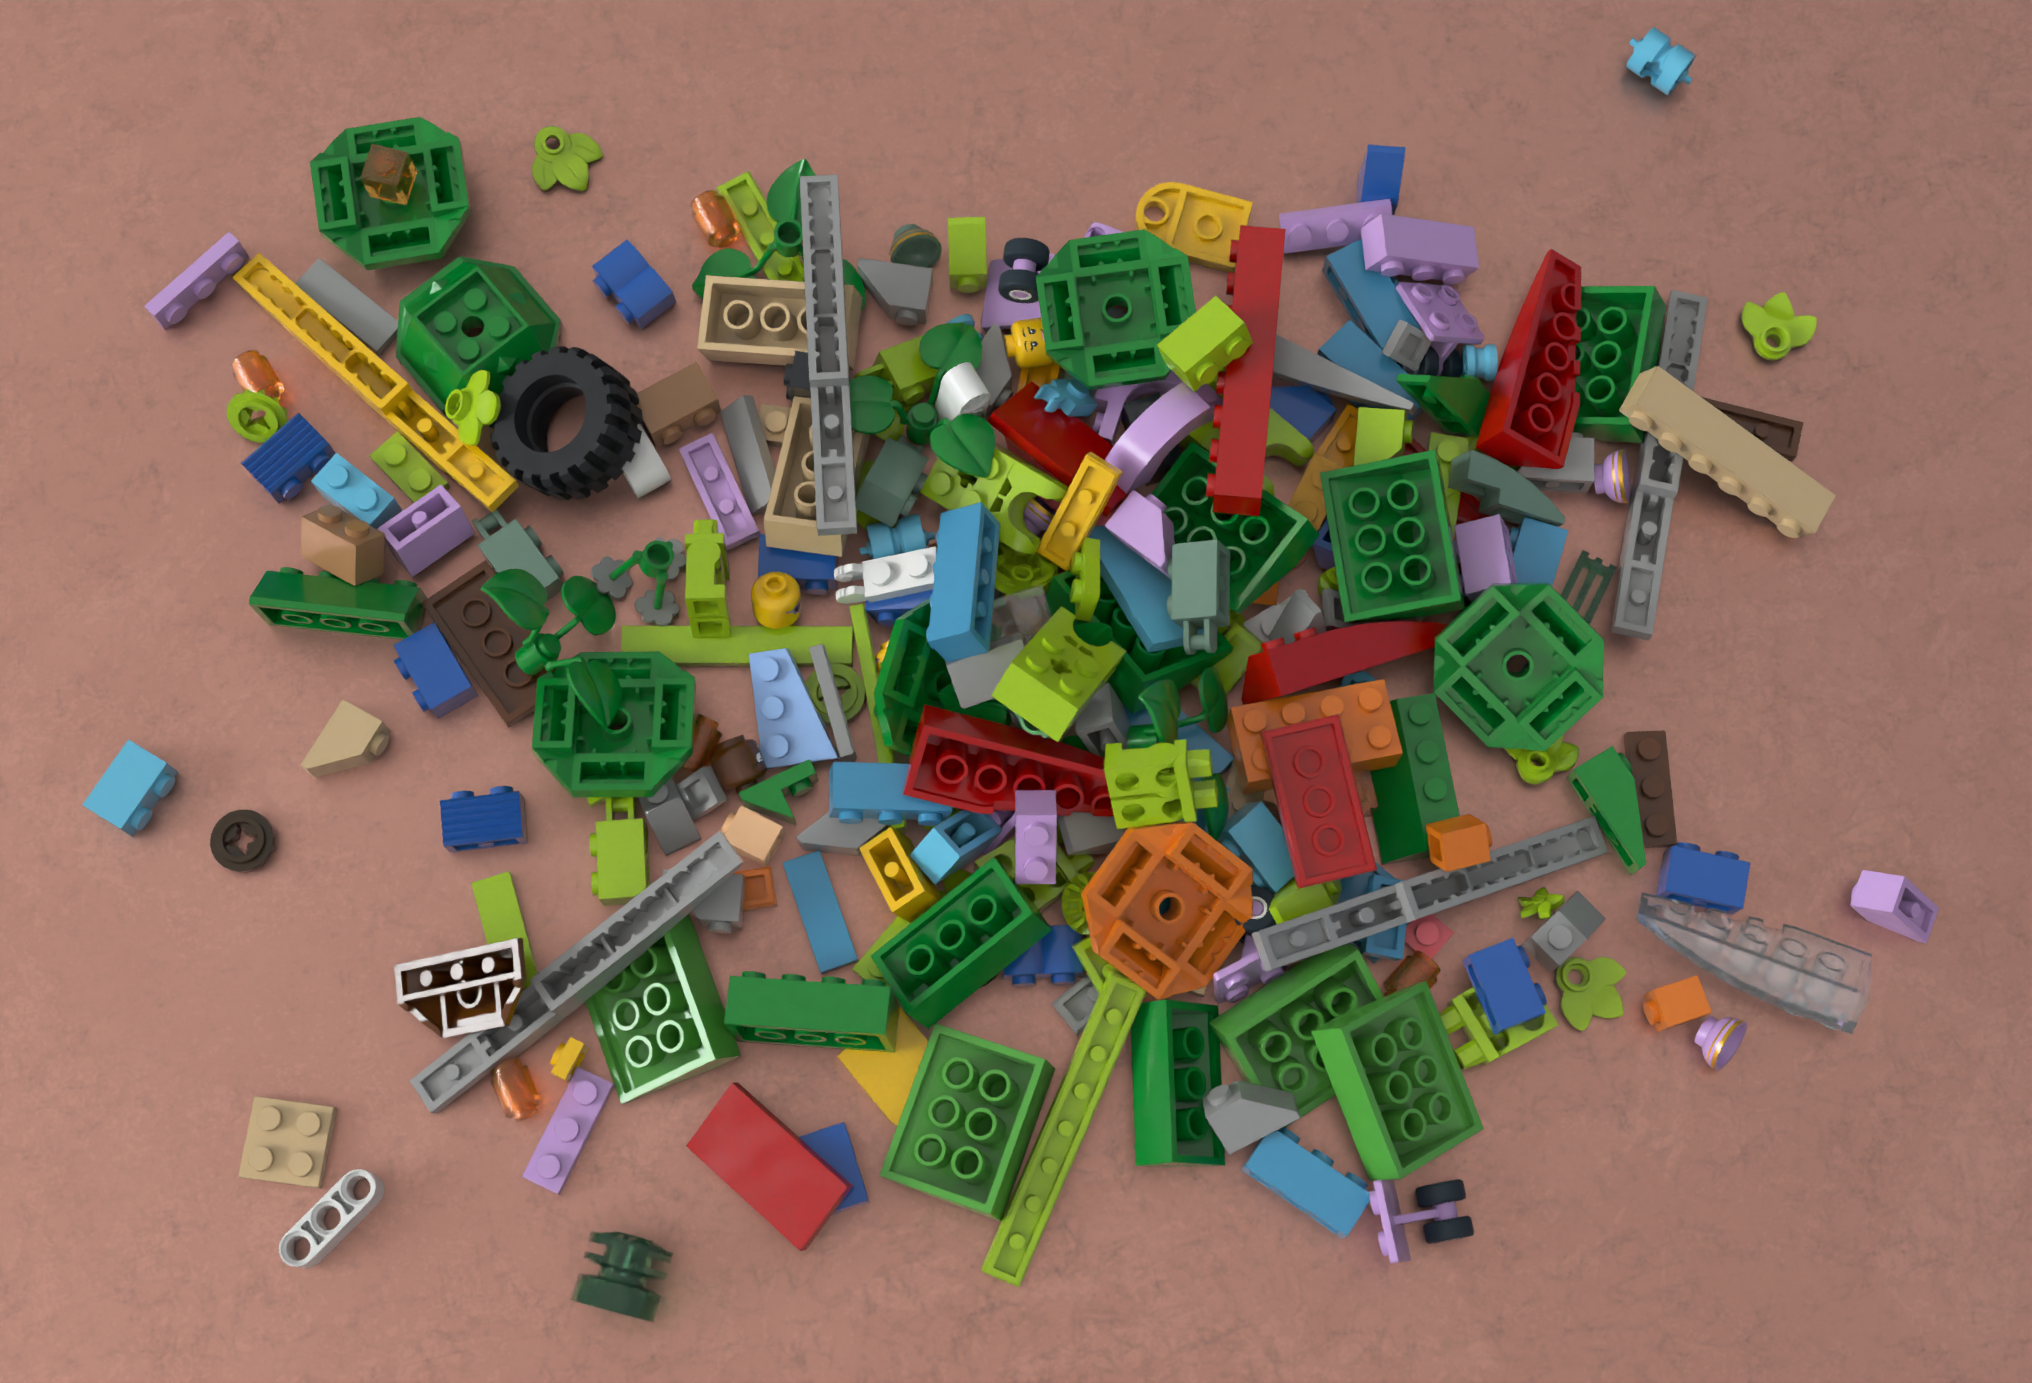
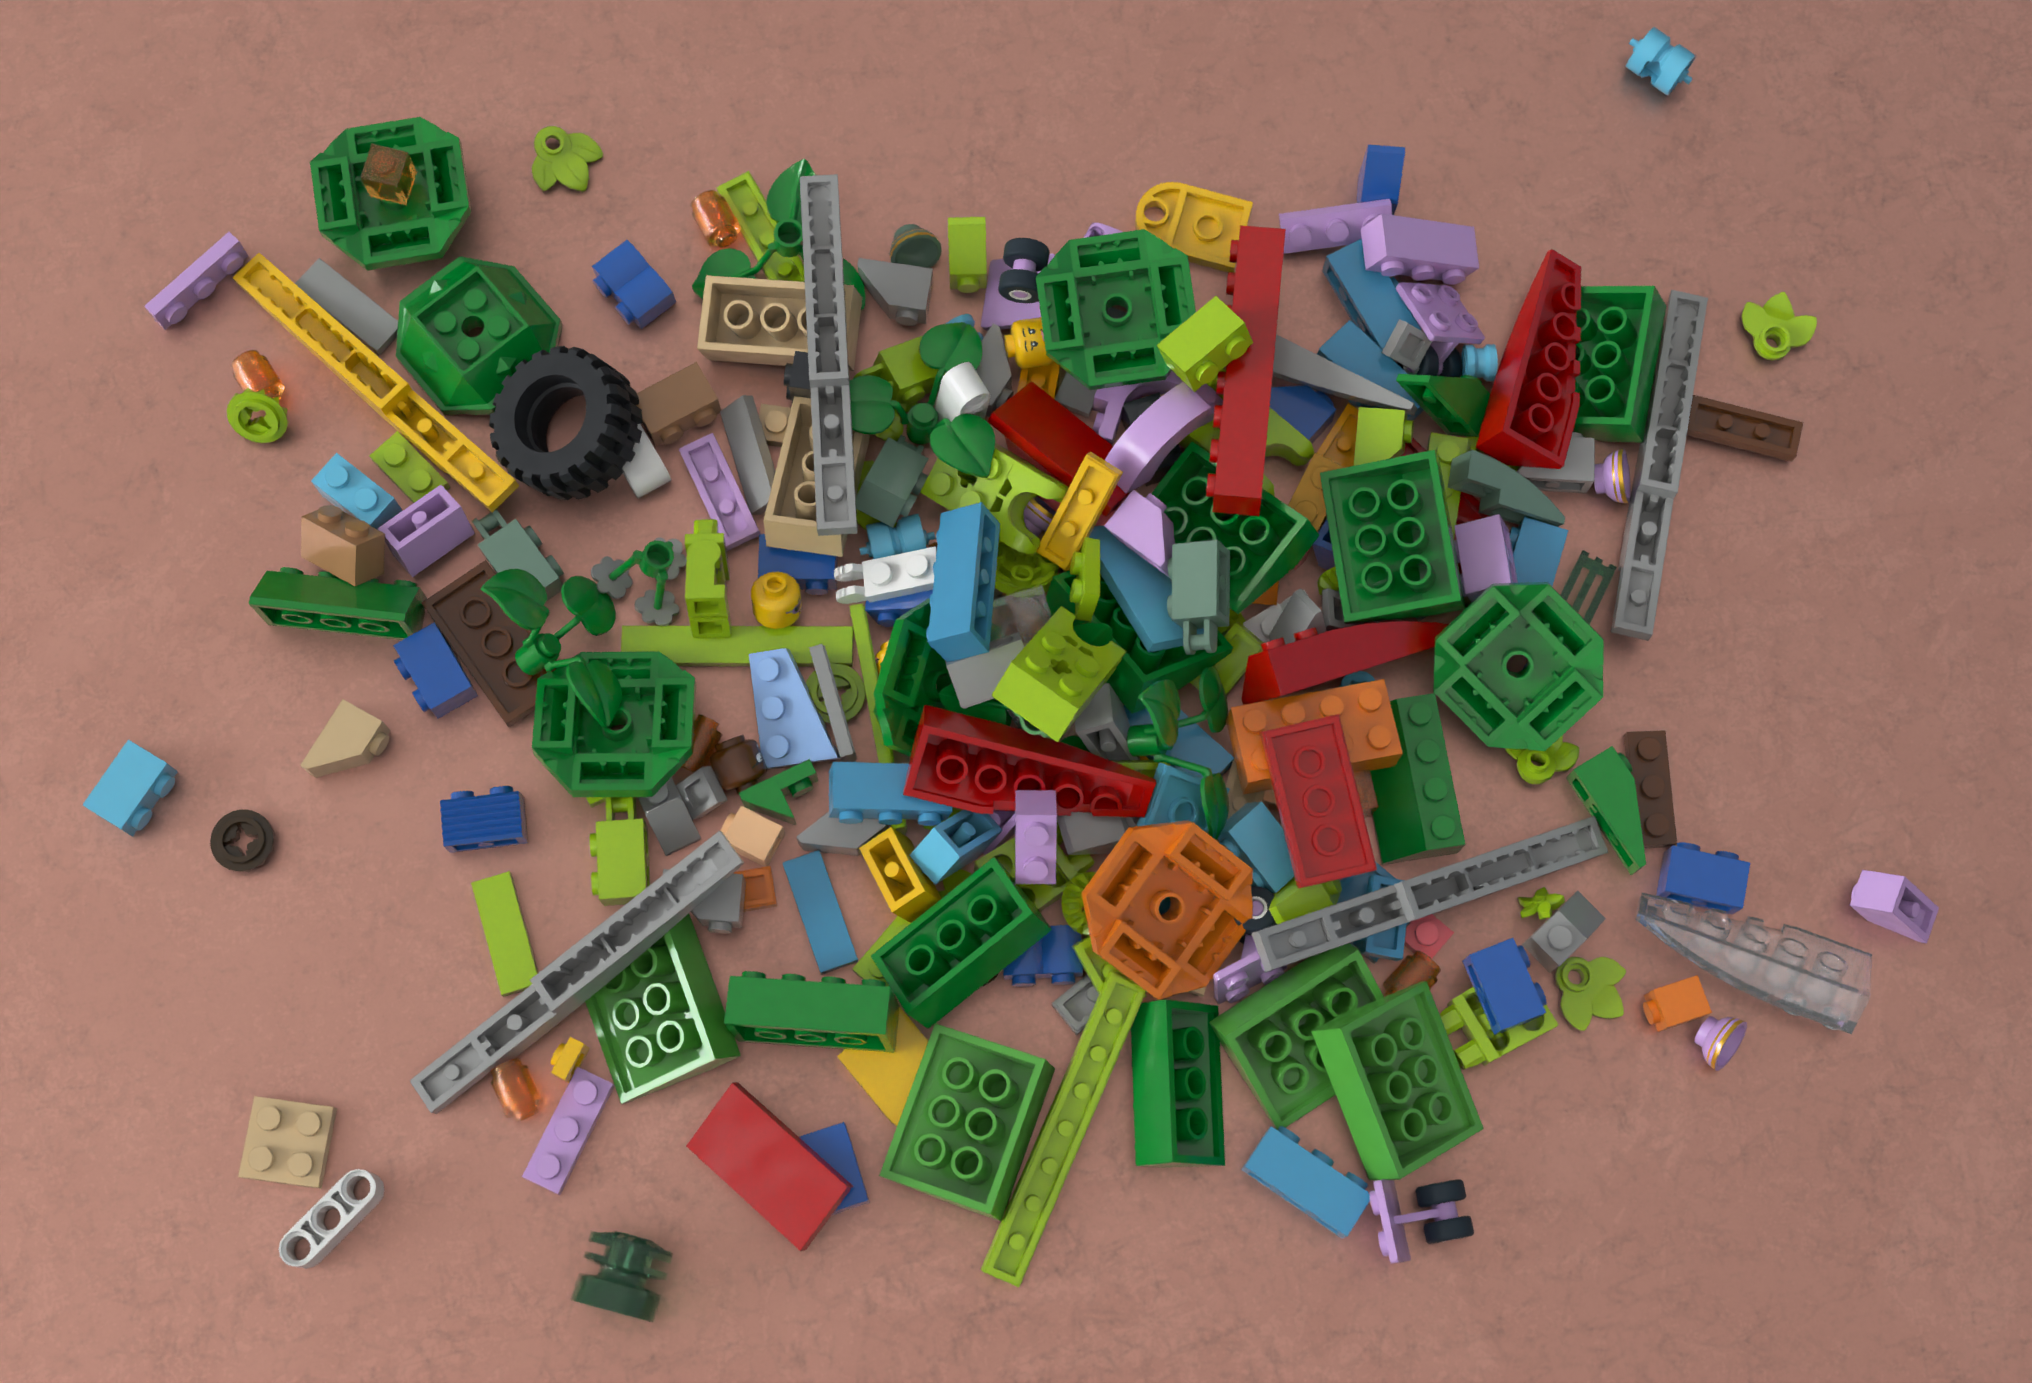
(289, 459): blue brick -> none
(464, 988): reddish brown wedge -> none
(473, 407): lime plate -> none
(1068, 396): medium azure plate -> none
(1158, 783): lime hips -> none
(1248, 1112): light grey slope -> none
(1459, 842): orange brick -> none
(1726, 453): tan brick -> none

